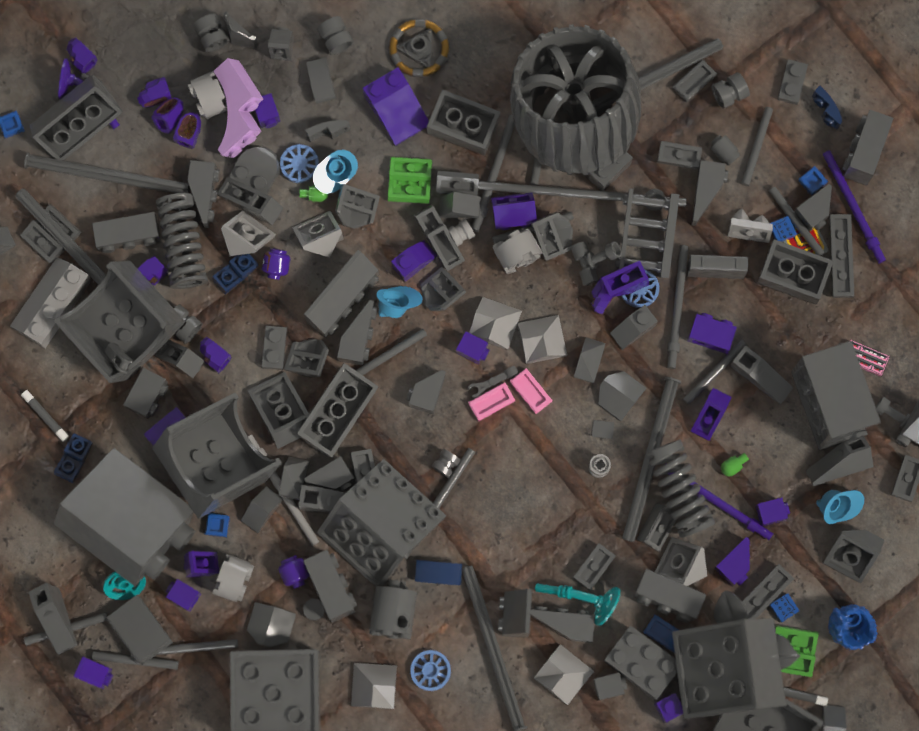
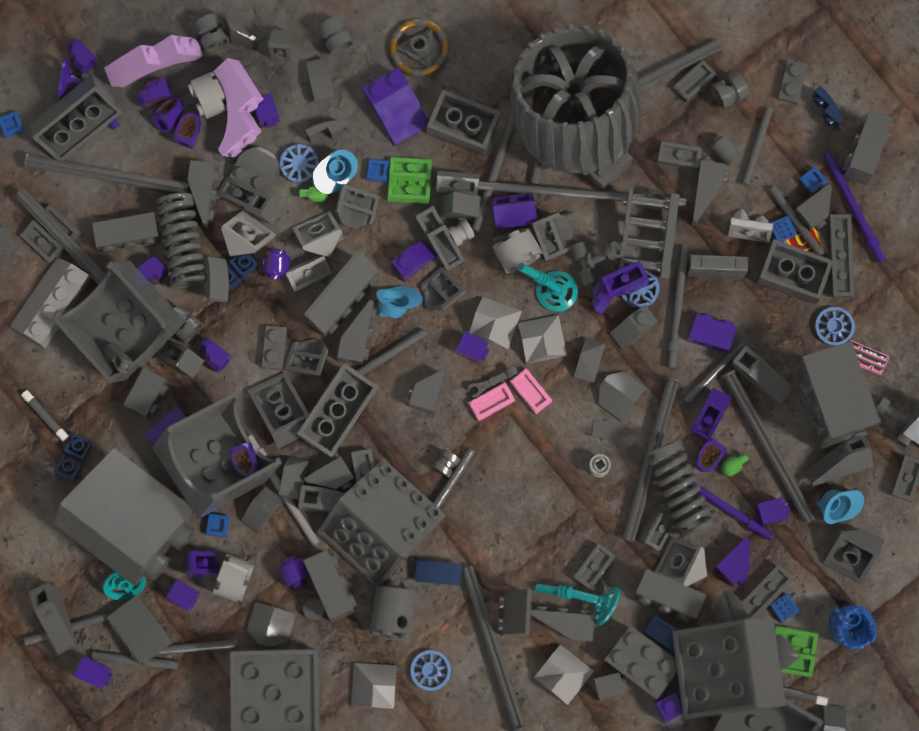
(148, 59): none -> lavender arch
(217, 279): none -> dark grey slope
(244, 459): none -> rock
(308, 272): none -> light grey plate
(377, 170): none -> blue tile
(553, 289): none -> teal dish
(709, 456): none -> rock
(768, 446): none -> dark grey axle
(834, 326): none -> medium blue wheel

